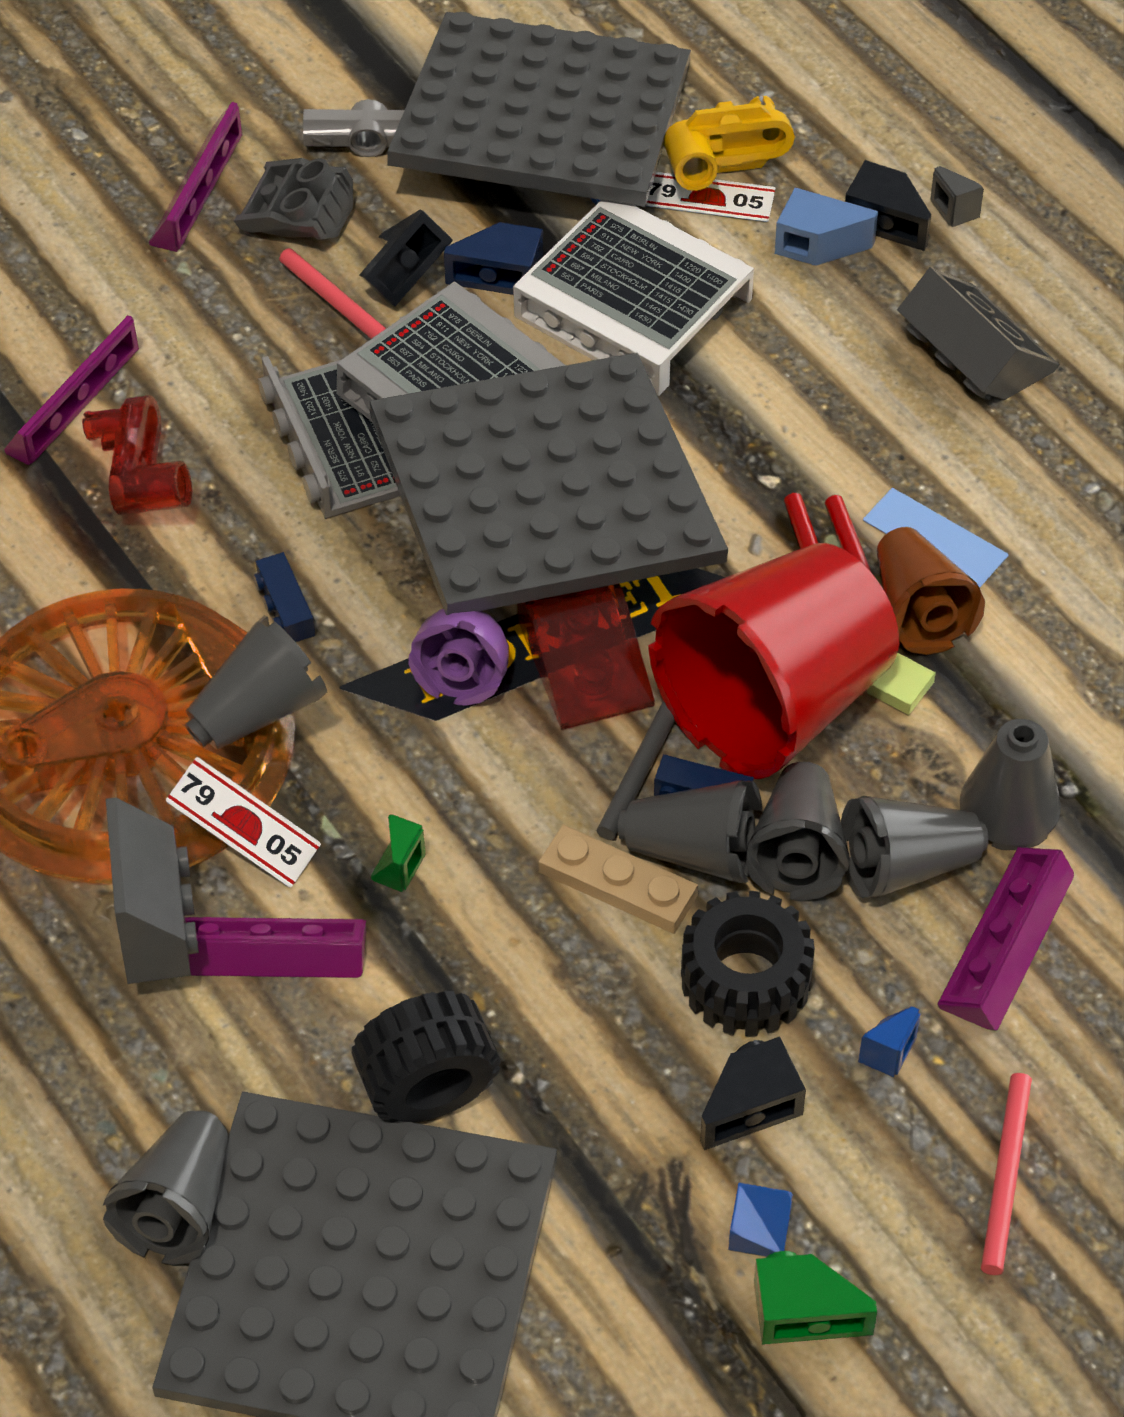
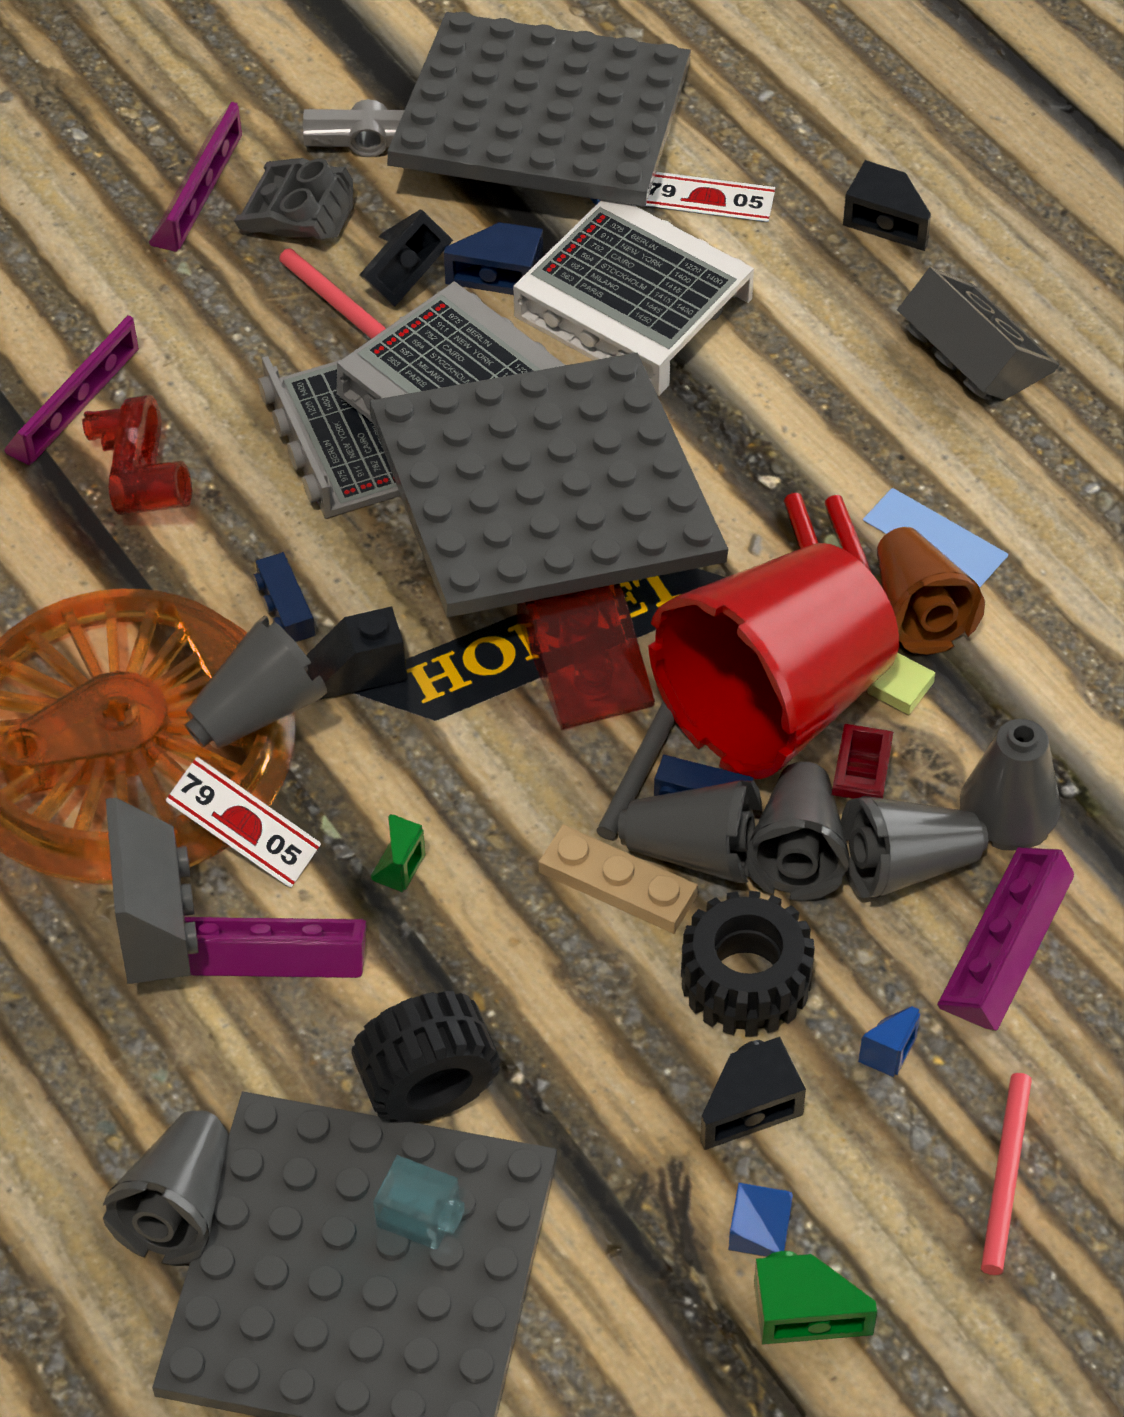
(360, 654): none -> black slope
(418, 1203): none -> clear light blue brick
(459, 656): medium lavender cylinder -> none
(726, 141): yellow piece -> none
(823, 228): medium blue slope -> none
(862, 762): none -> dark red slope
(956, 196): dark grey slope -> none

